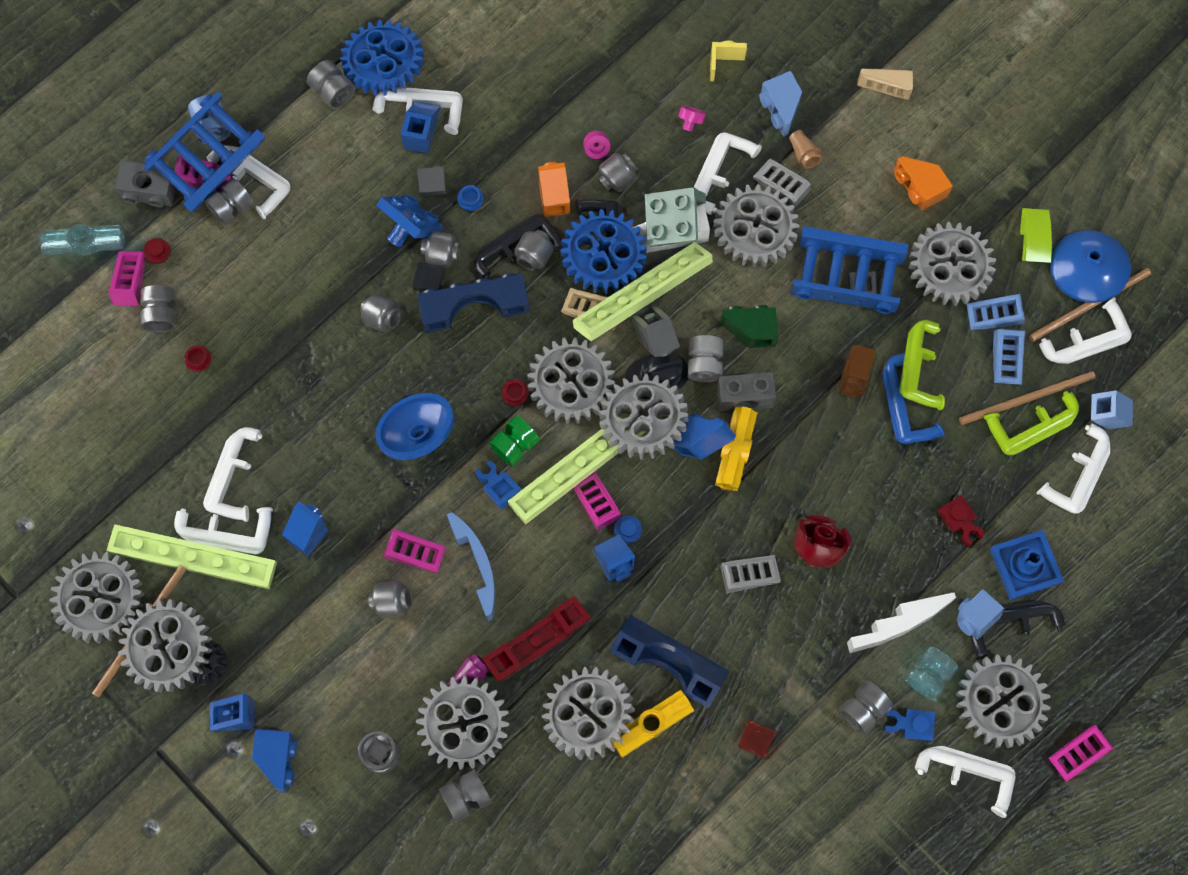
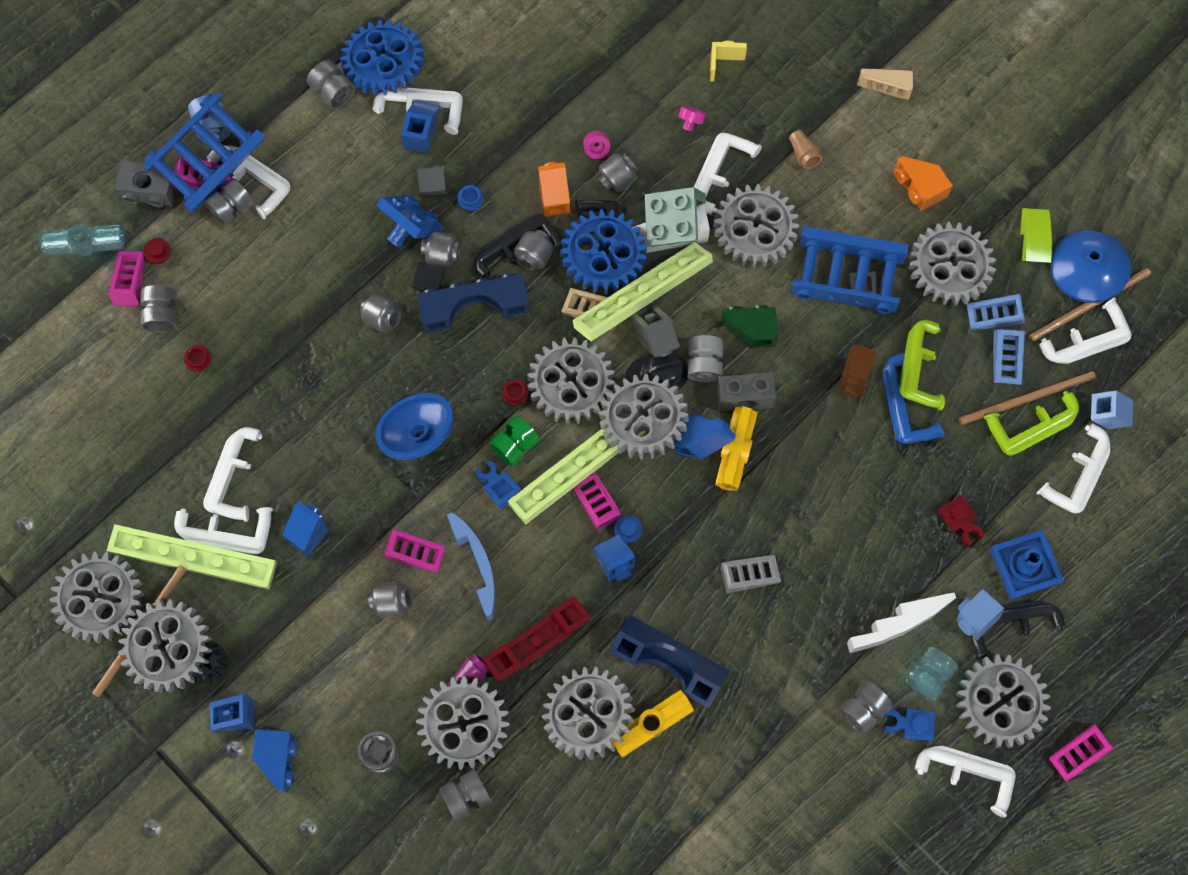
(756, 739): clear red tile -> none
(782, 99): medium blue slope -> none
(802, 185): light grey slope -> none
(821, 542): dark red cylinder -> none

